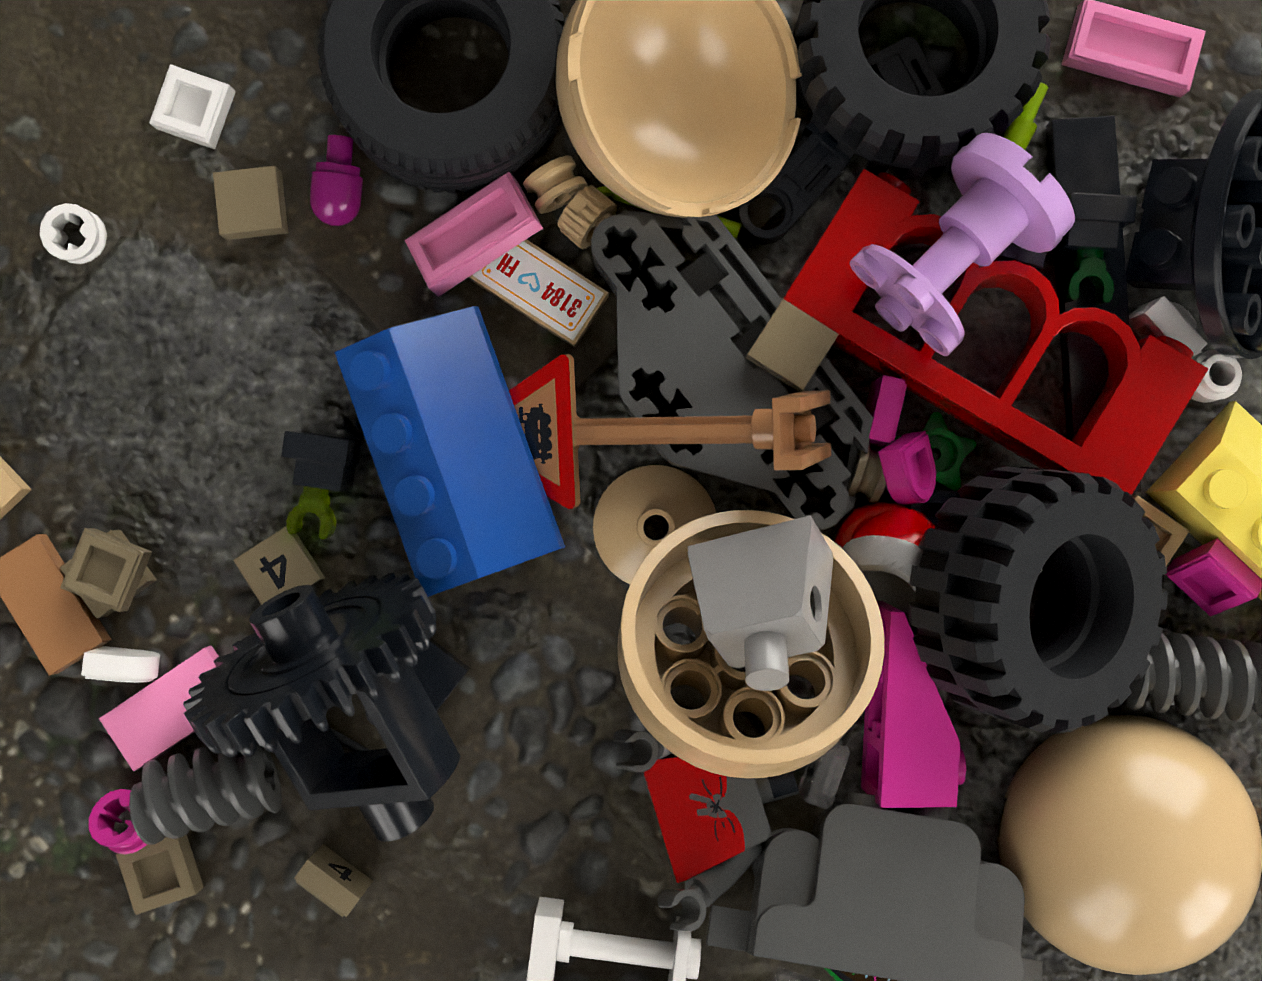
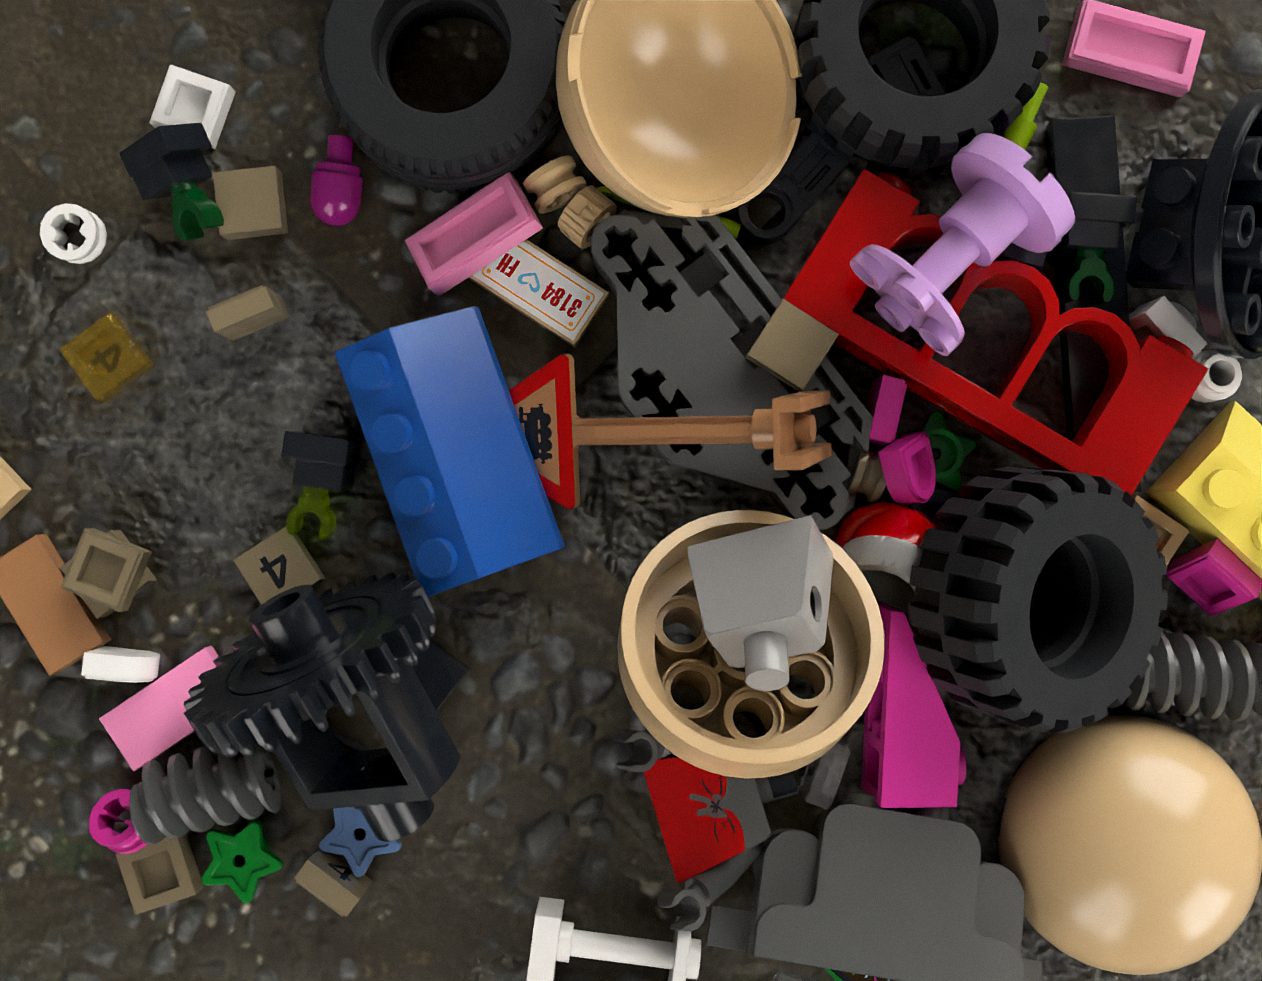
(106, 357): none -> clear yellow tile
(173, 164): none -> black piece
(247, 313): none -> dark tan tile
(255, 850): none -> green plate
(357, 851): none -> medium blue plate
(631, 501): tan dish -> none

